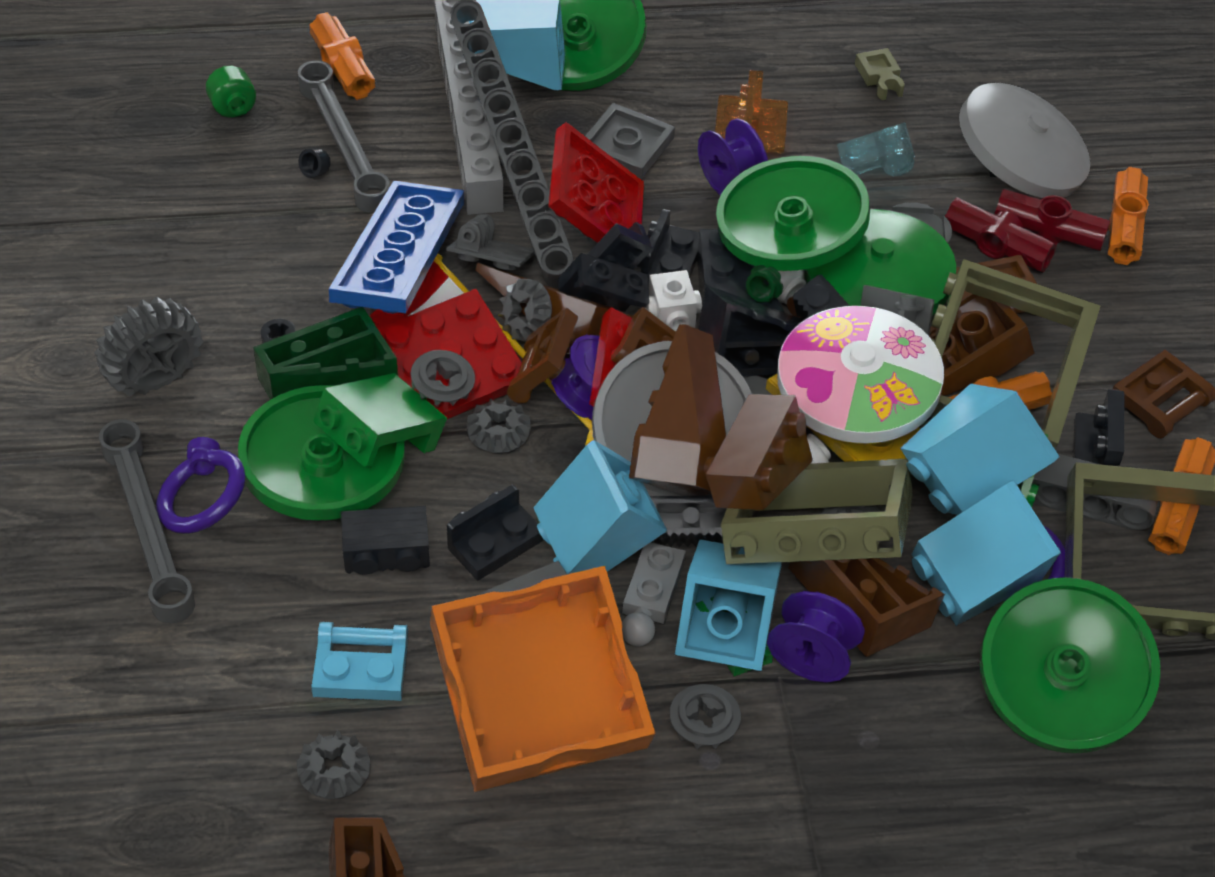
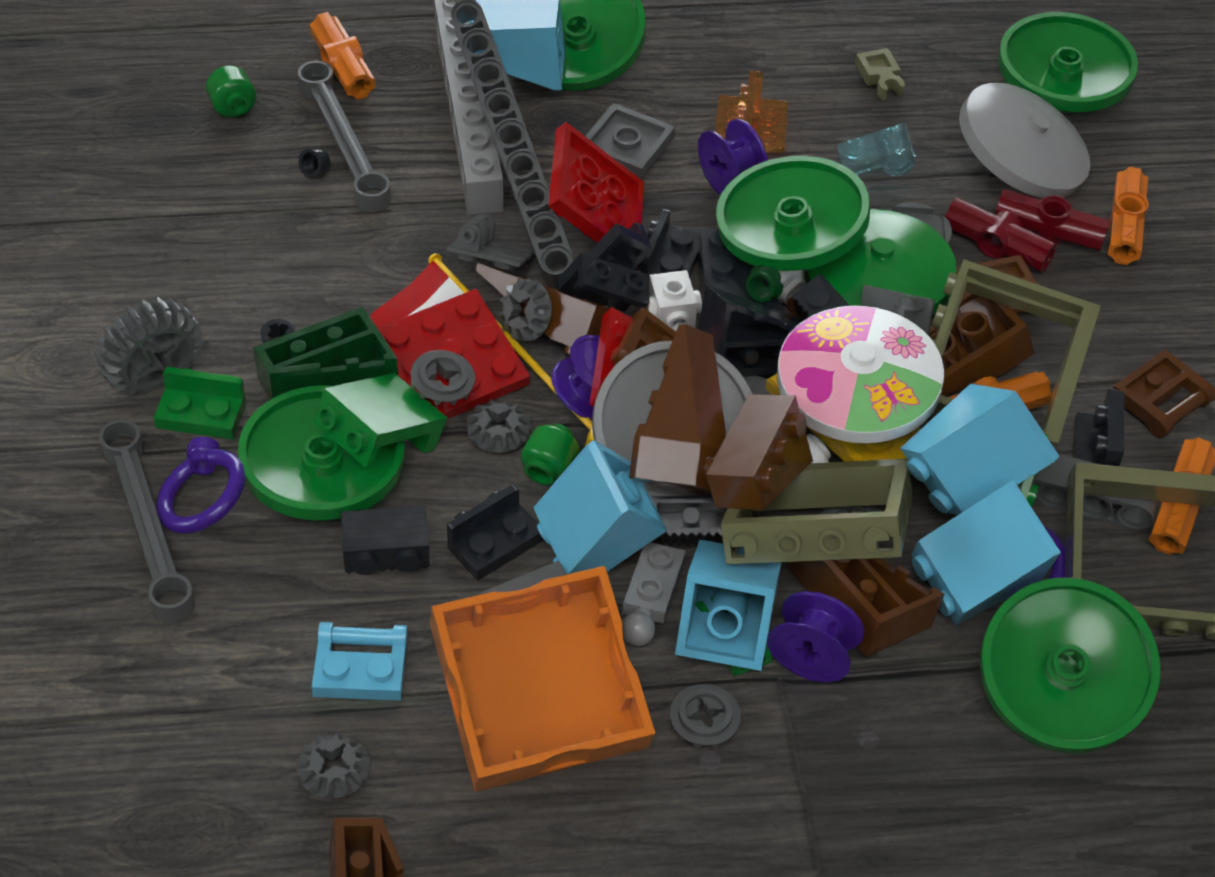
(200, 403): none -> green bracket
(397, 247): plate -> none
(544, 355): reddish brown plate -> none
(549, 453): none -> green head
(1068, 60): none -> green dish

